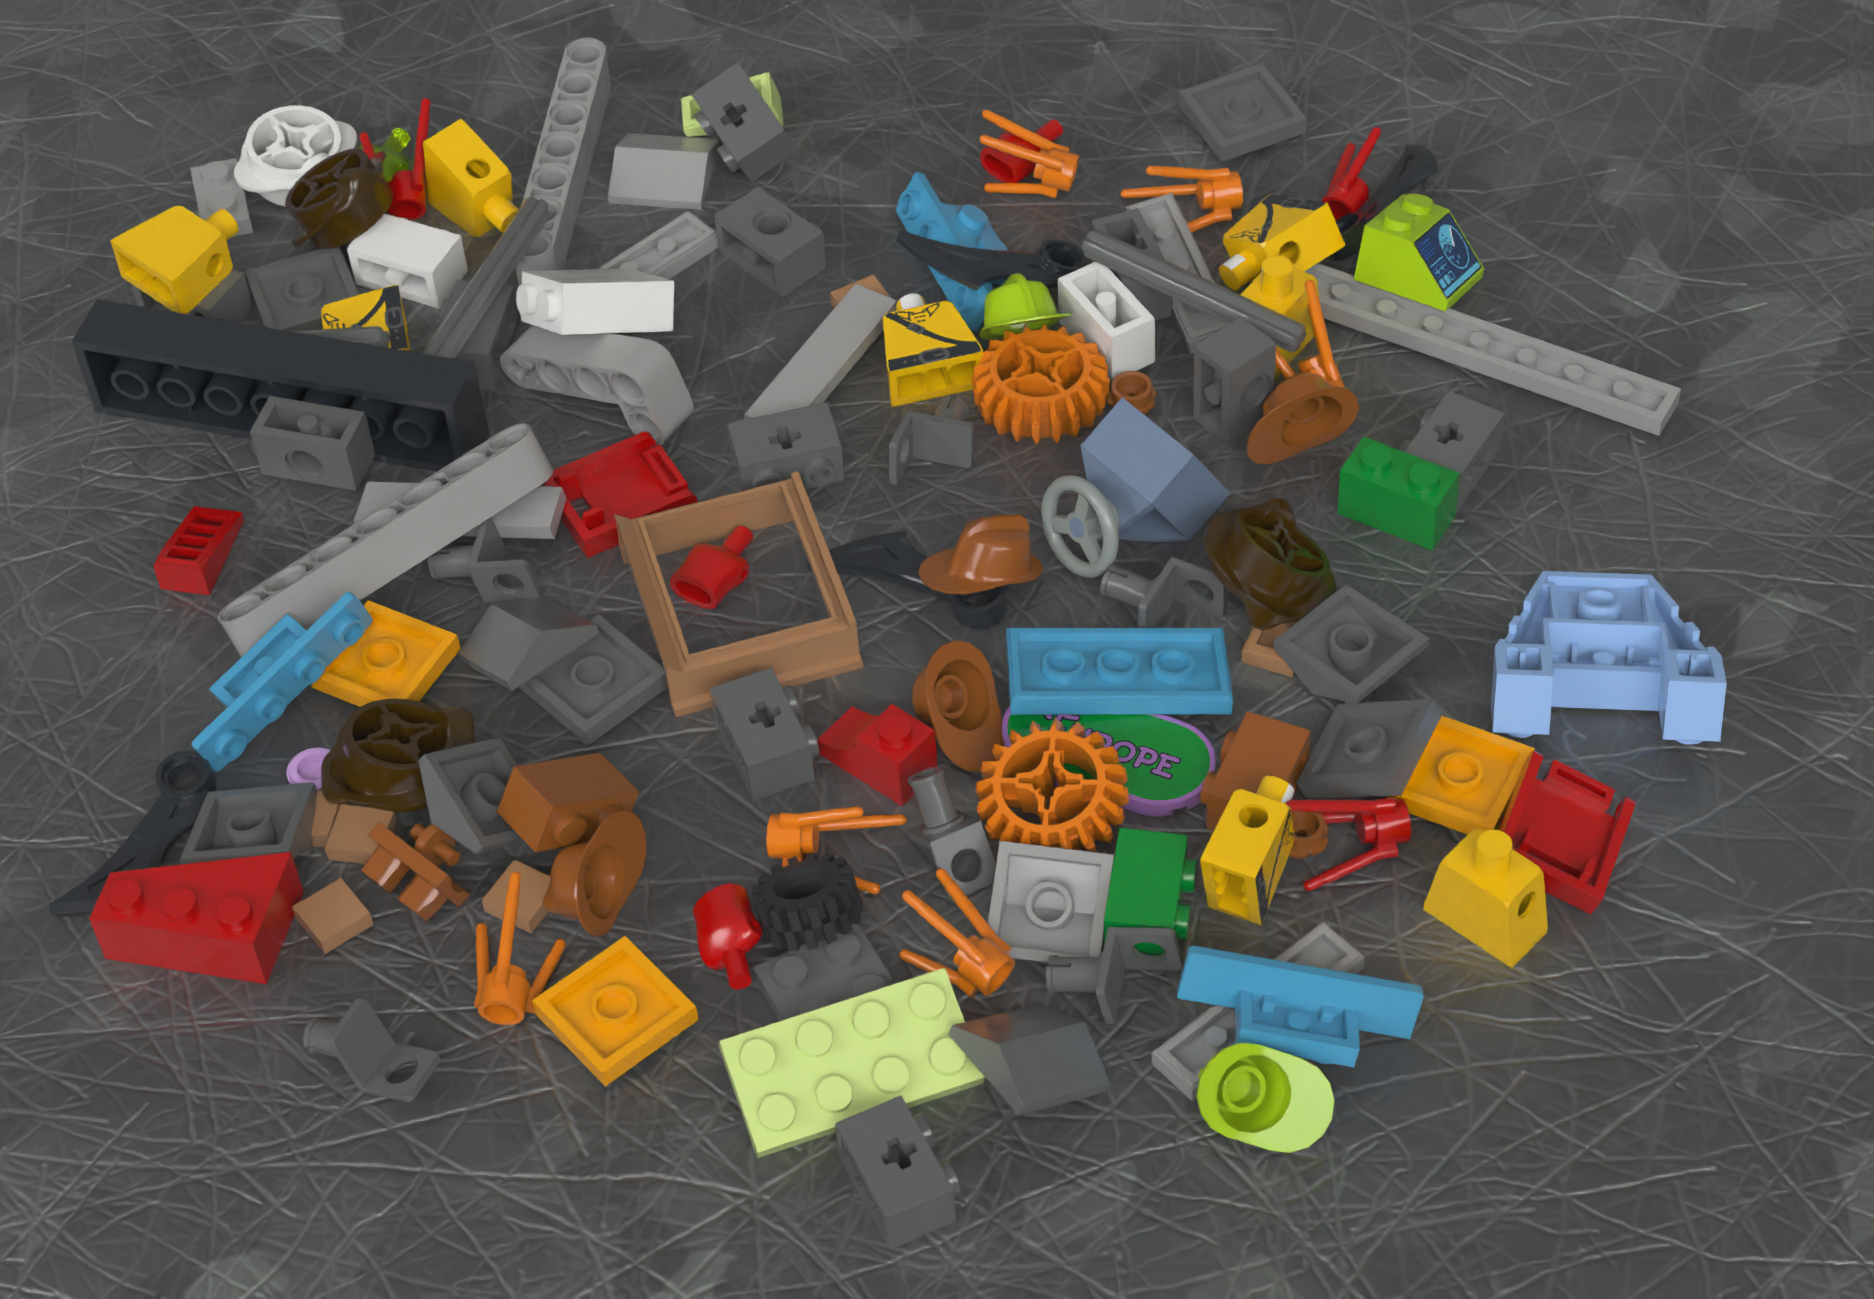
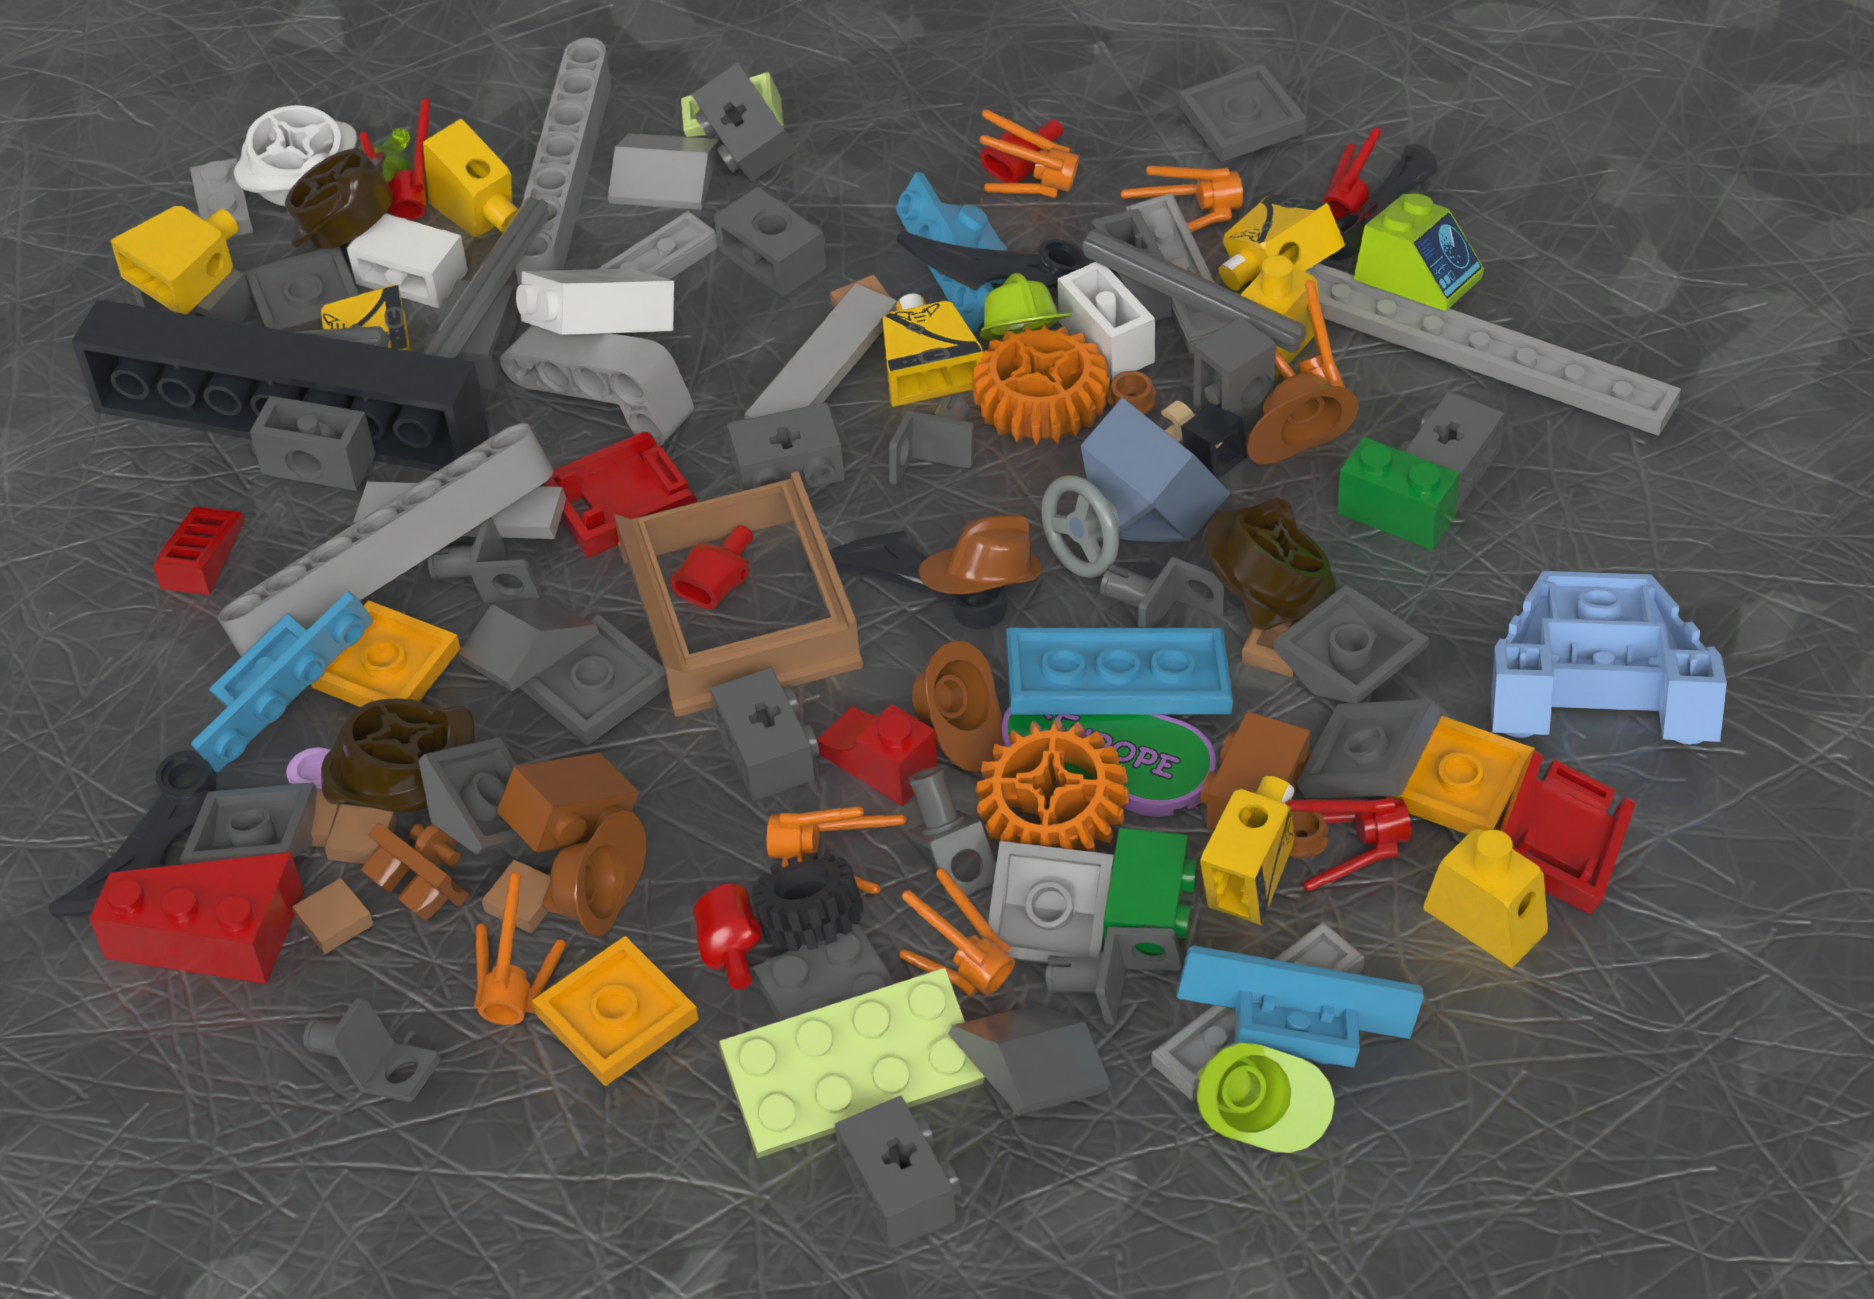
(1210, 435): none -> black piece

